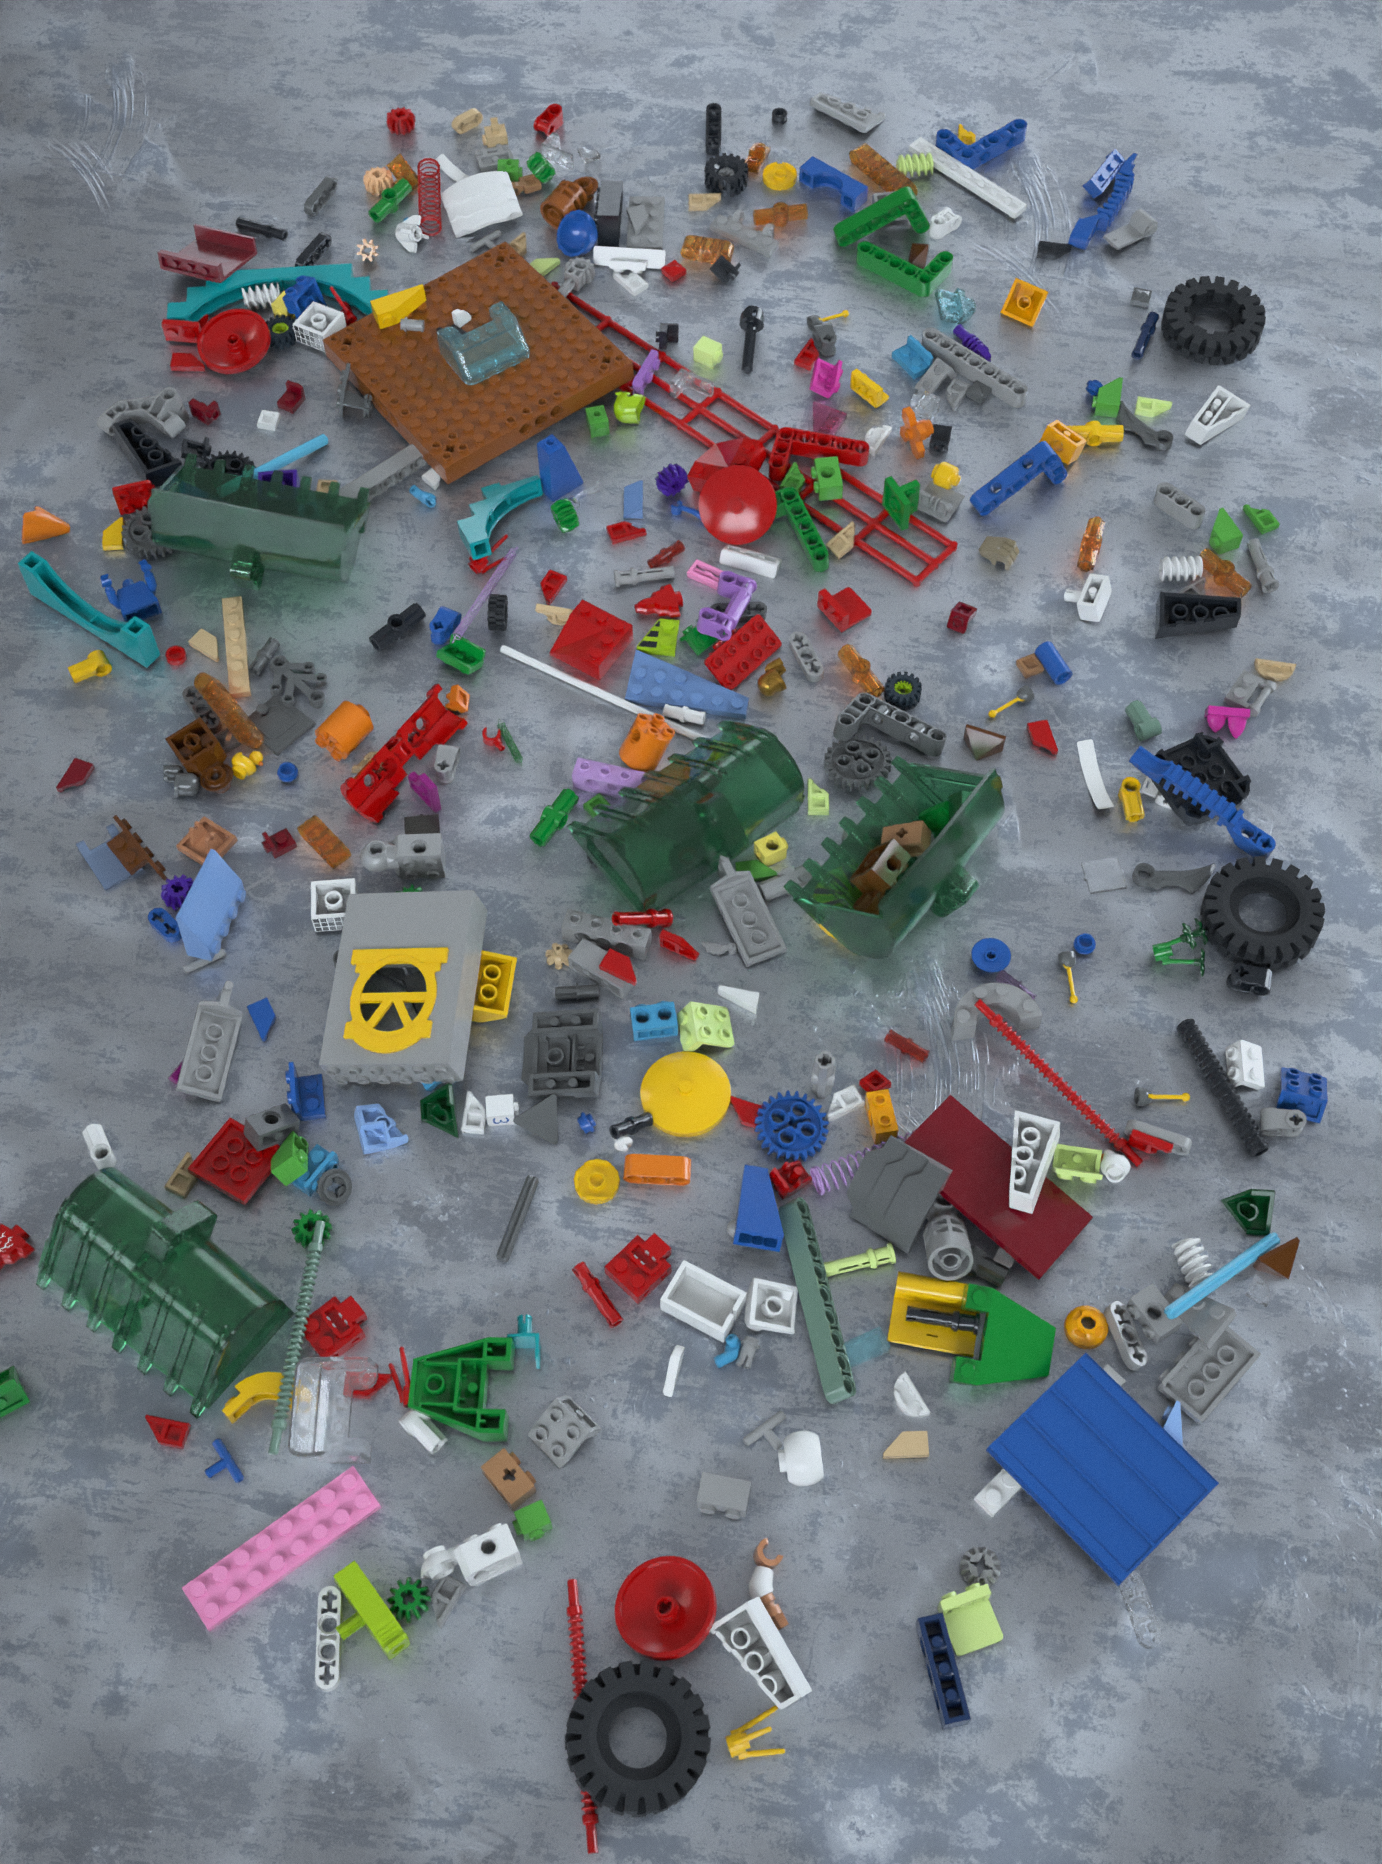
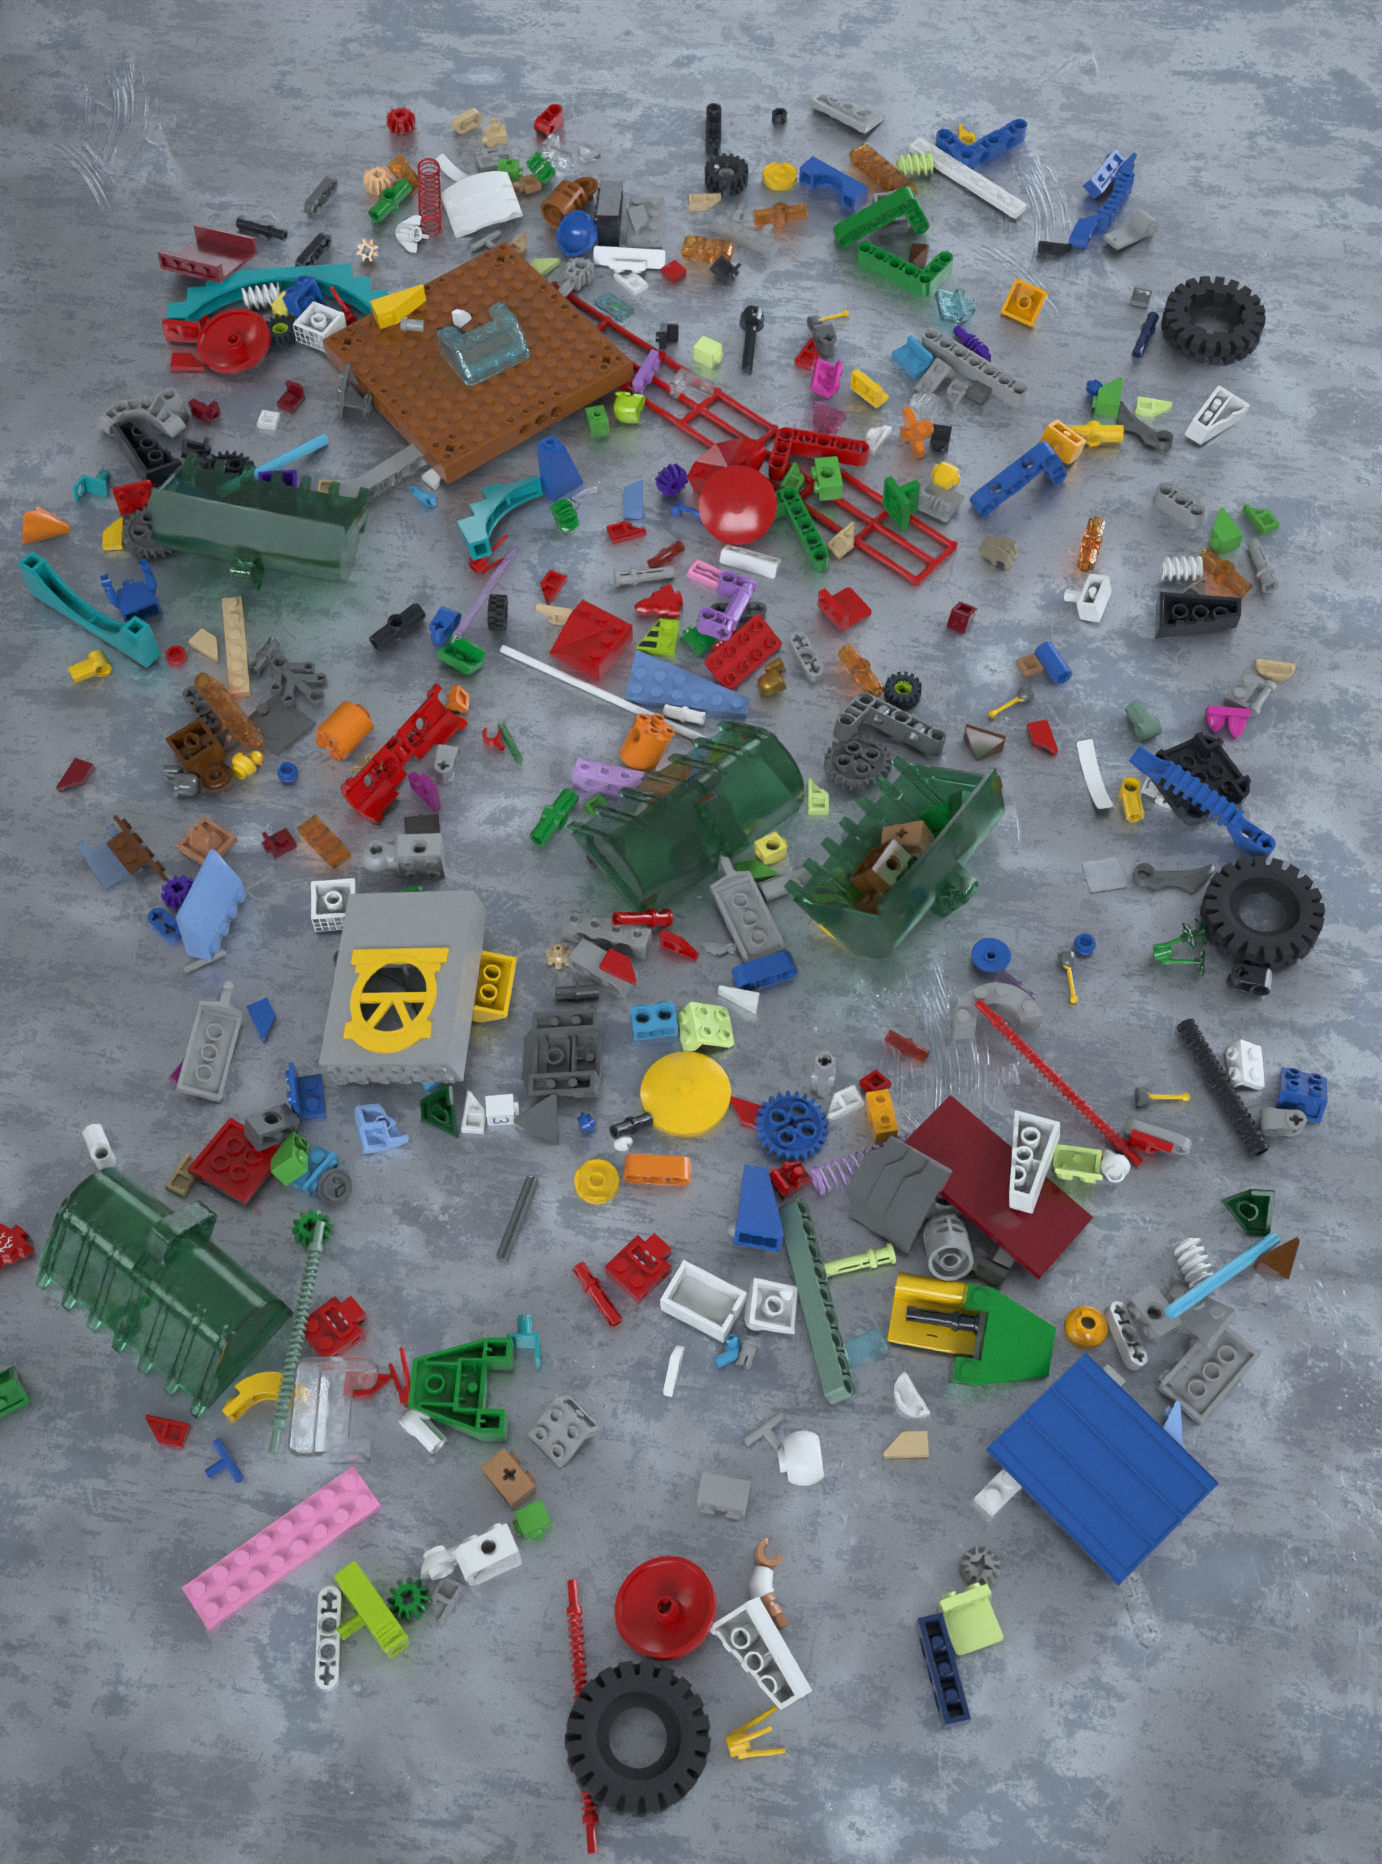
(94, 485): none -> teal bracket
(614, 306): none -> clear light blue tile
(757, 157): clear orange slope -> none
(764, 971): none -> blue beam
(944, 223): white piece -> none

